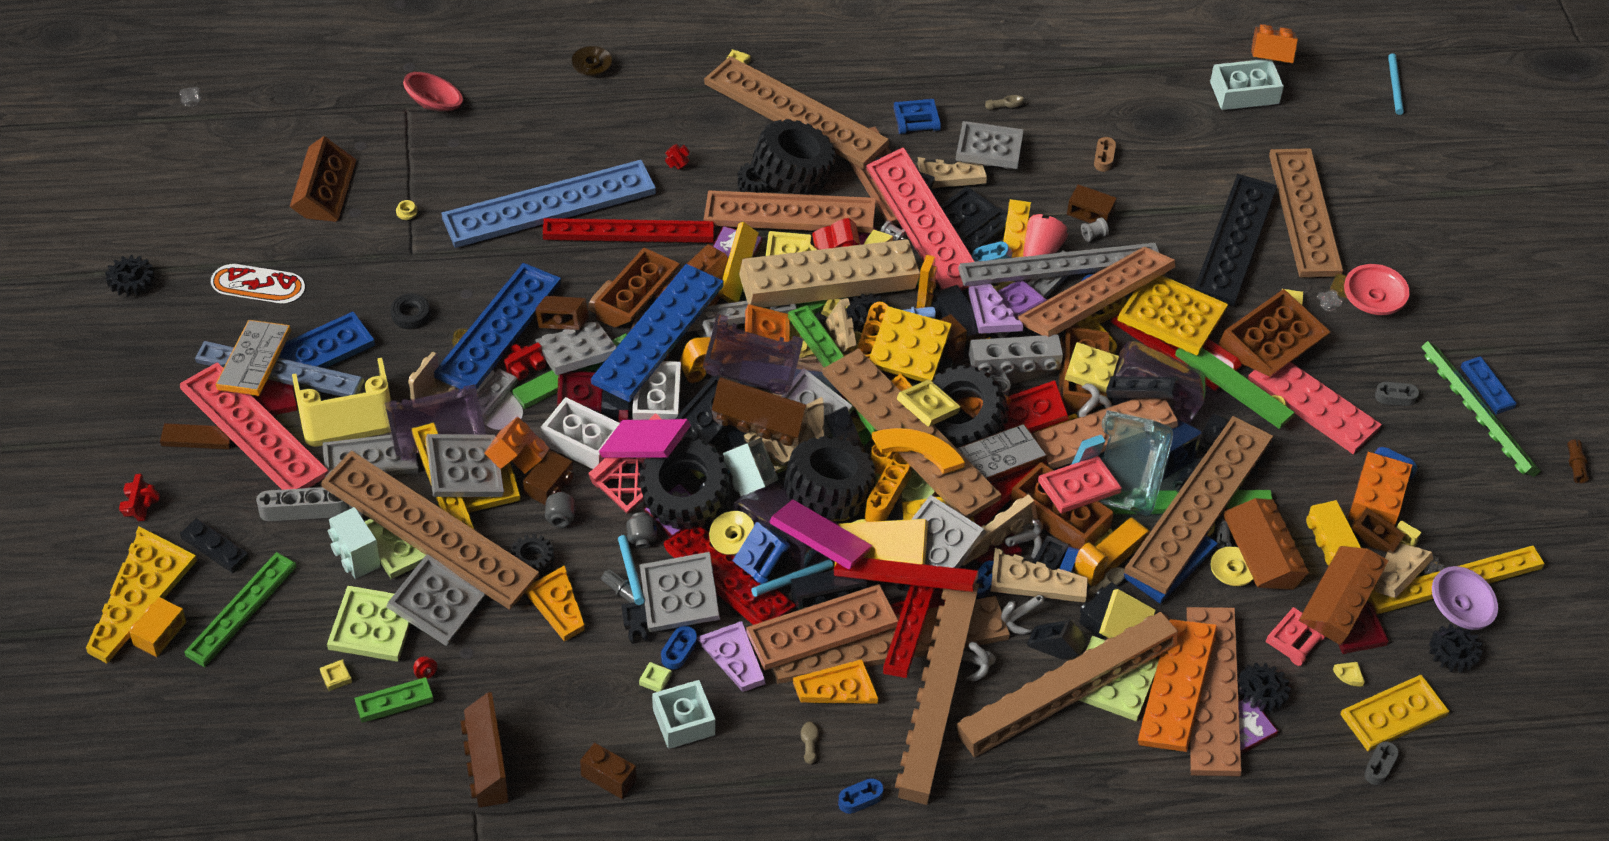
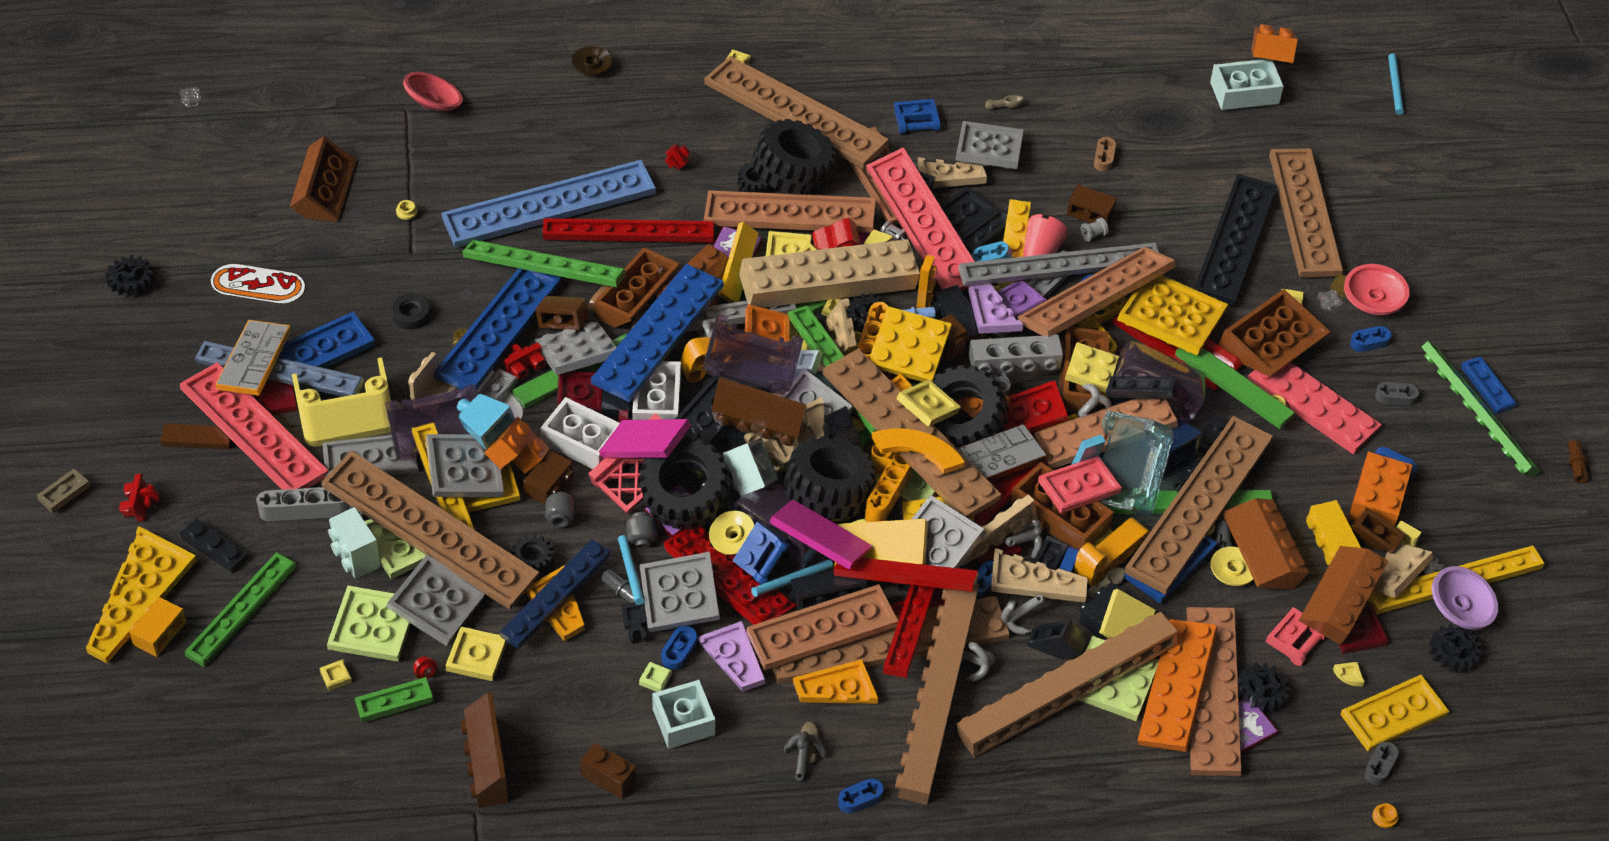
(63, 491): none -> dark tan plate
(476, 654): none -> light yellow plate
(485, 418): none -> medium azure torso
(544, 263): none -> bright green tile
(555, 594): none -> dark blue plate
(803, 740): none -> dark grey piece
(809, 360): none -> light aqua plate
(1372, 337): none -> blue beam
(1385, 815): none -> light orange plate

